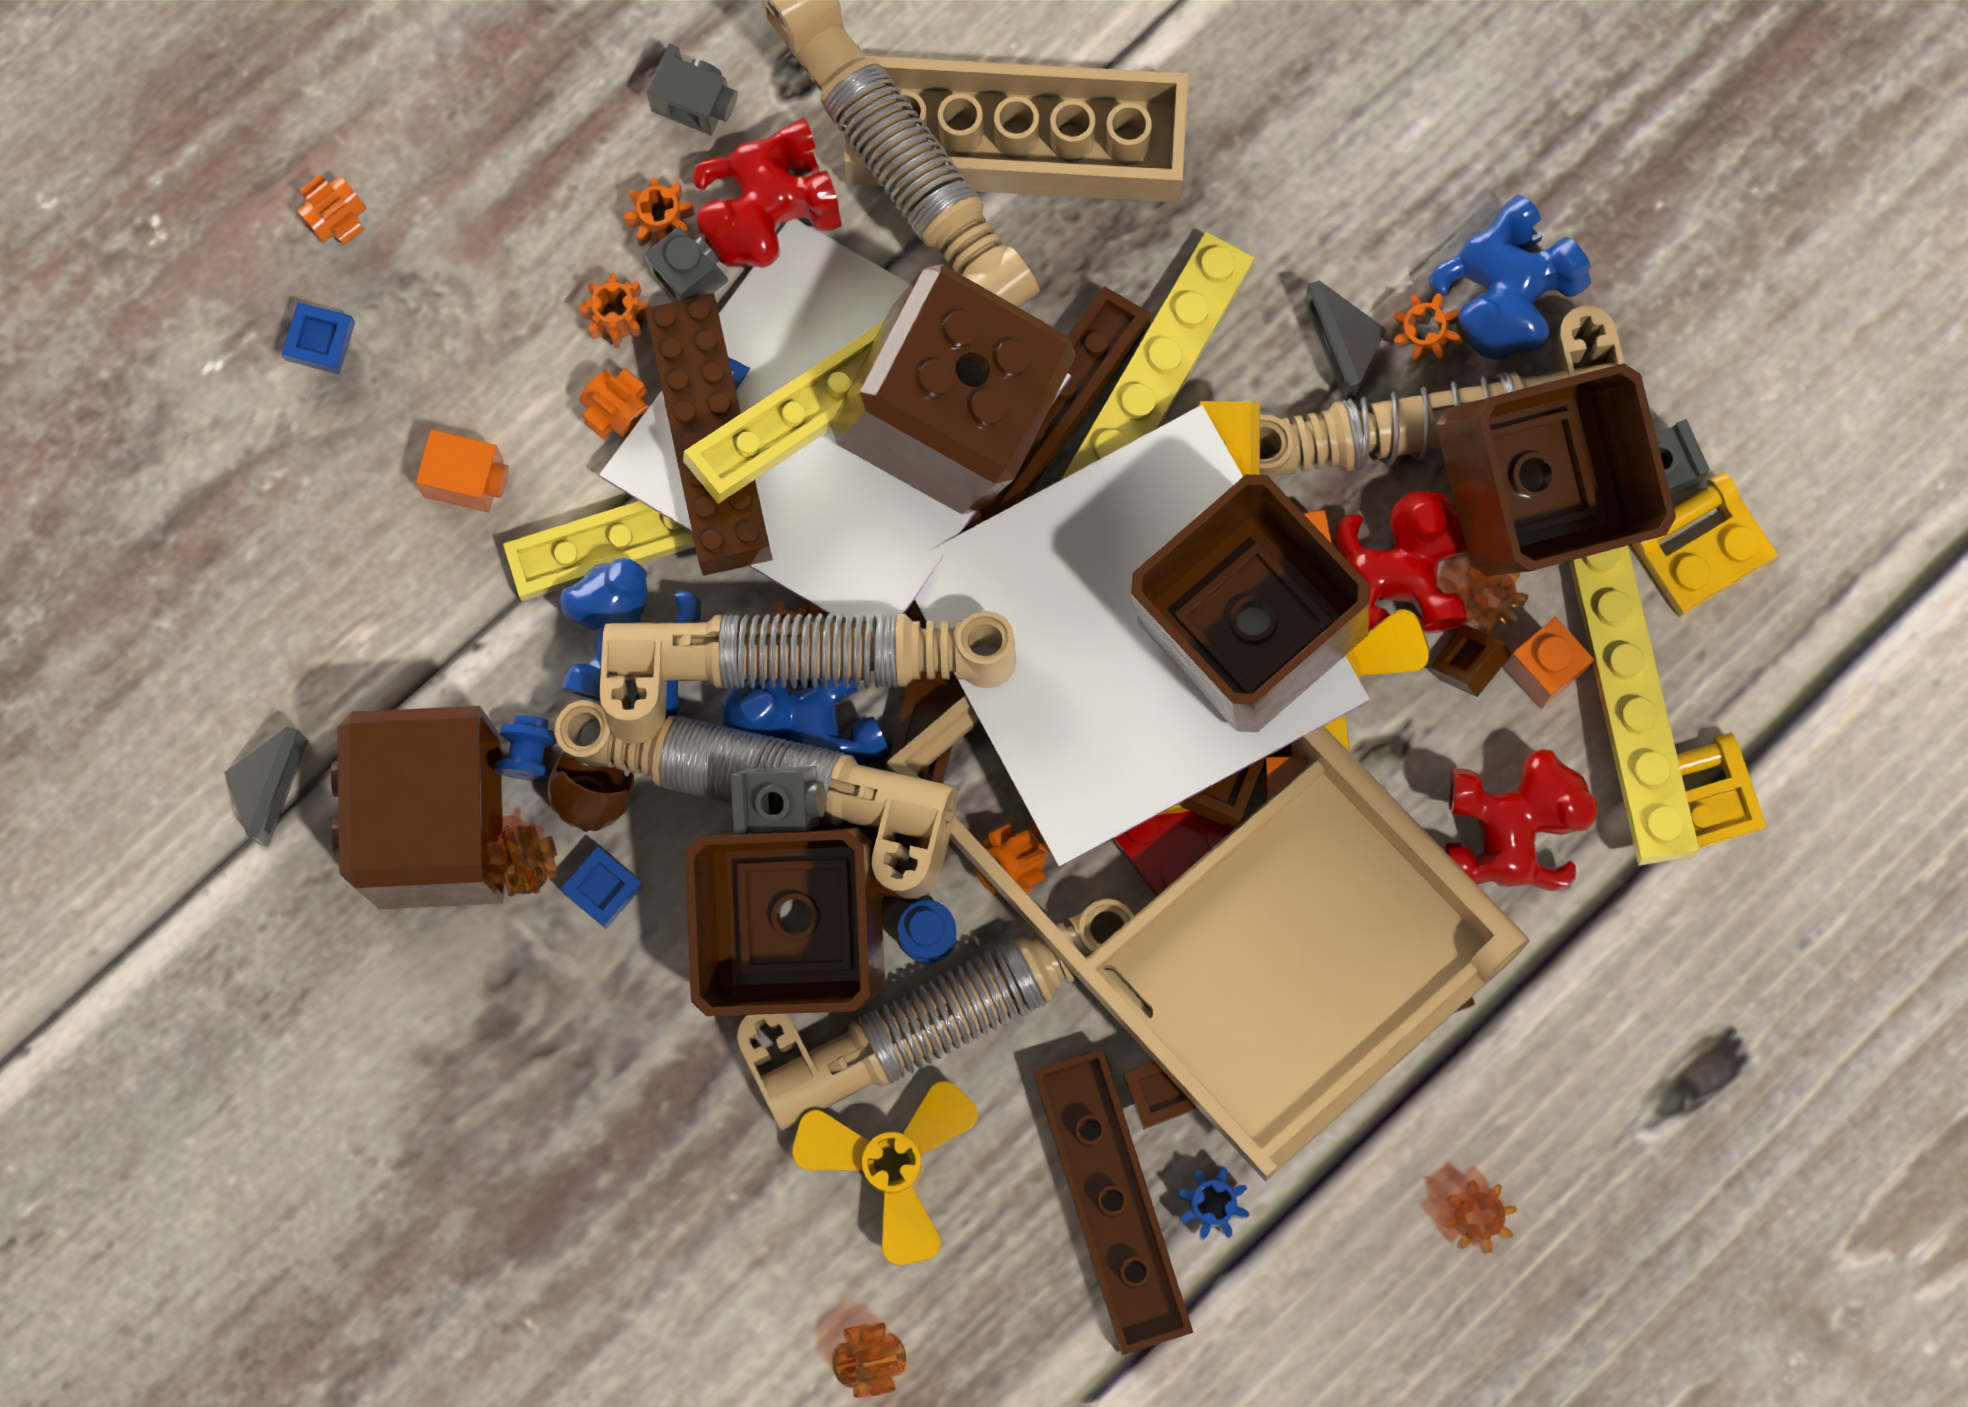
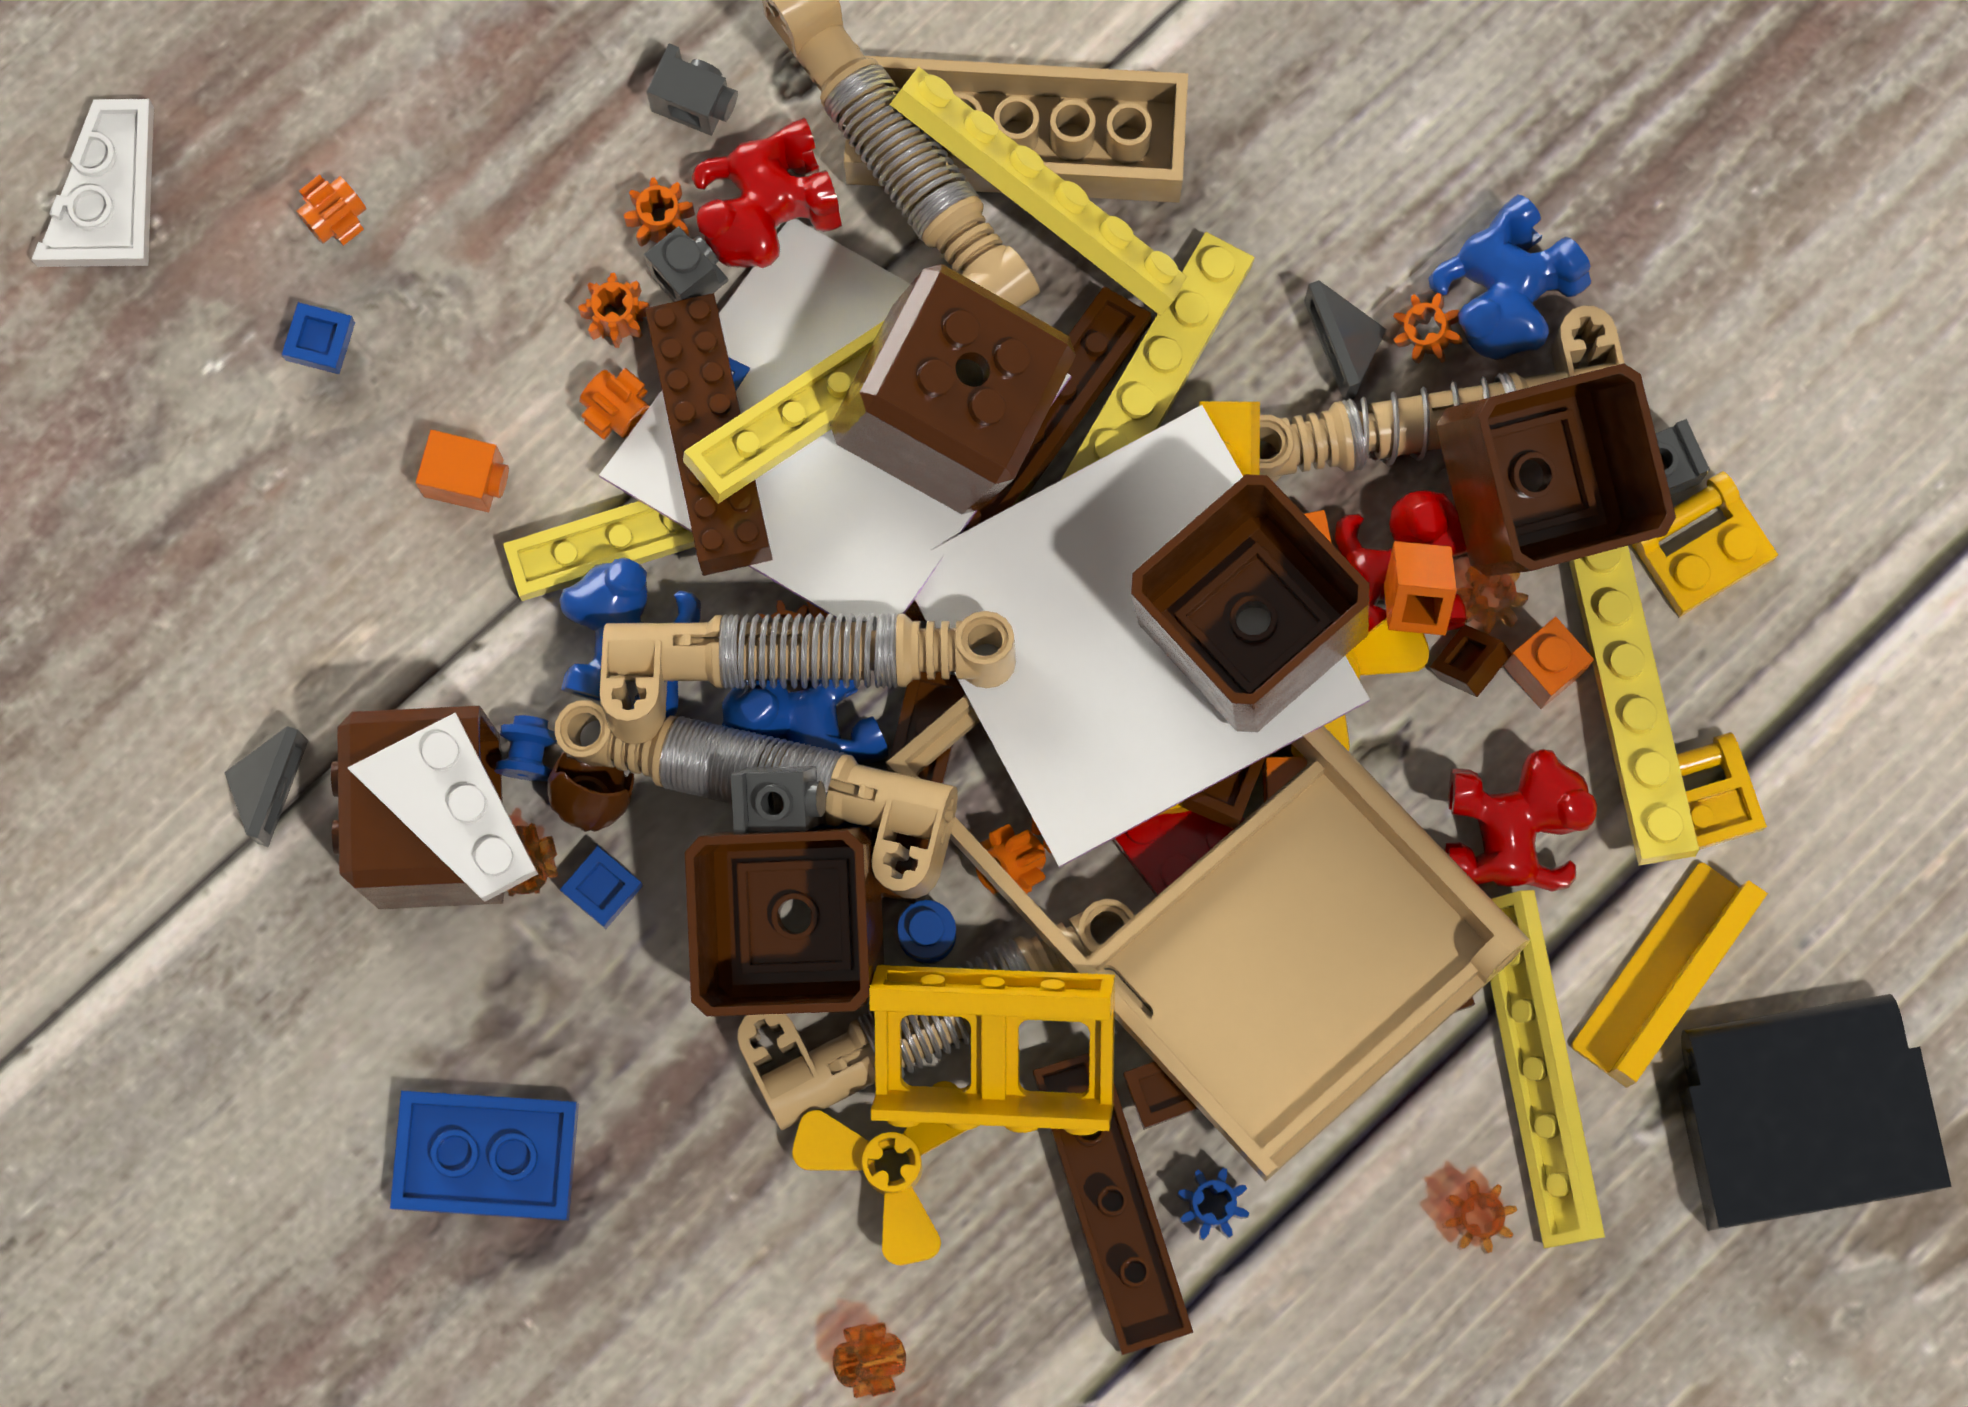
(107, 195): none -> white wing
(451, 805): none -> white wing
(484, 1155): none -> blue plate
(995, 1007): none -> yellow window
(1039, 191): none -> light yellow plate
(1420, 588): none -> orange brick
(1544, 1085): none -> light yellow plate
(1666, 973): none -> yellow panel
(1808, 1112): none -> black piece

